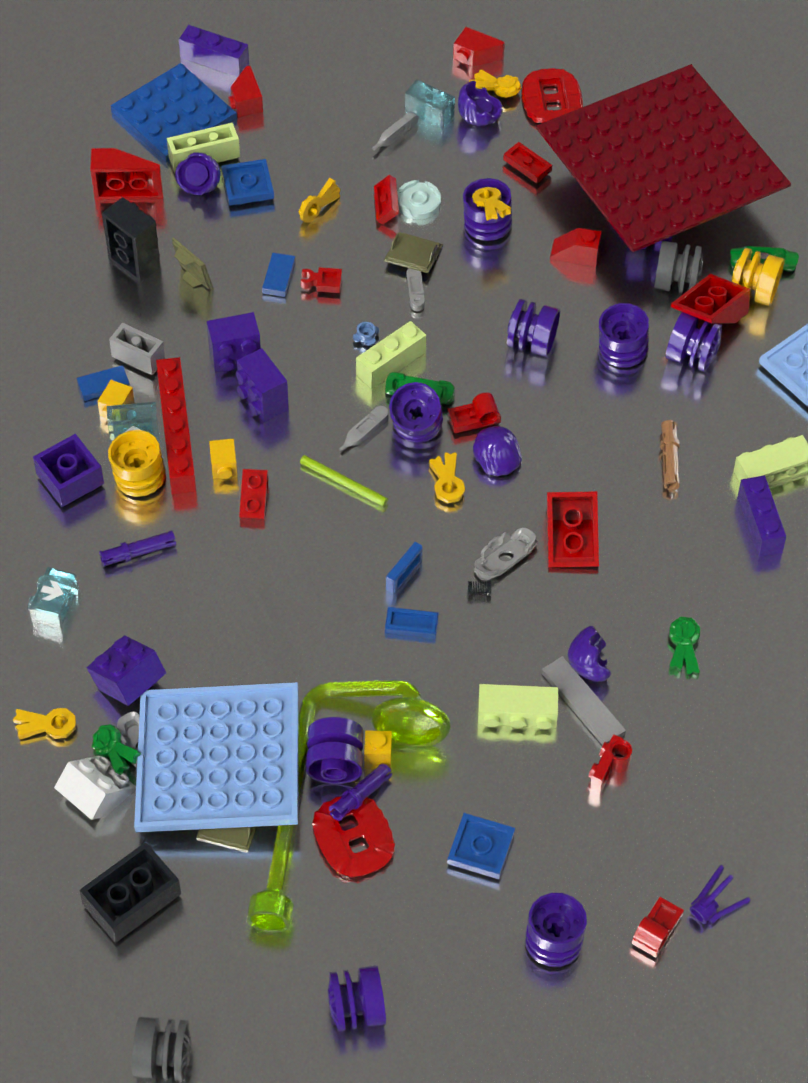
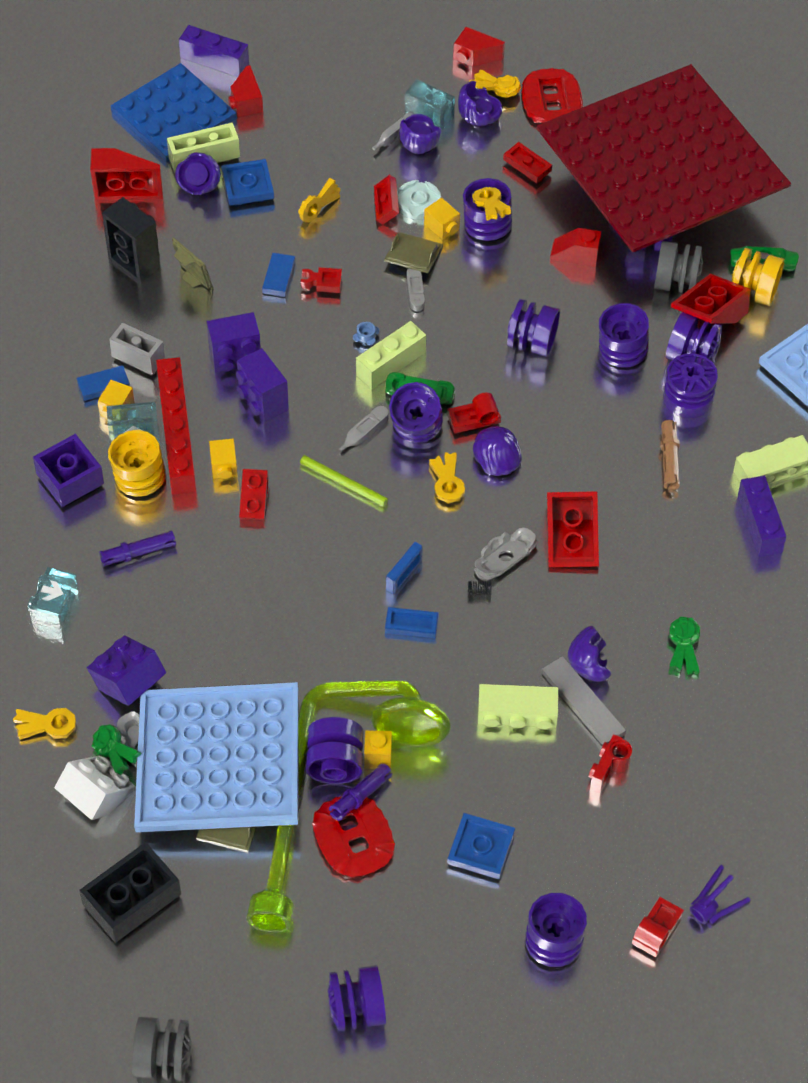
(419, 133): none -> dark purple piece
(442, 218): none -> yellow brick
(690, 385): none -> dark purple wheel

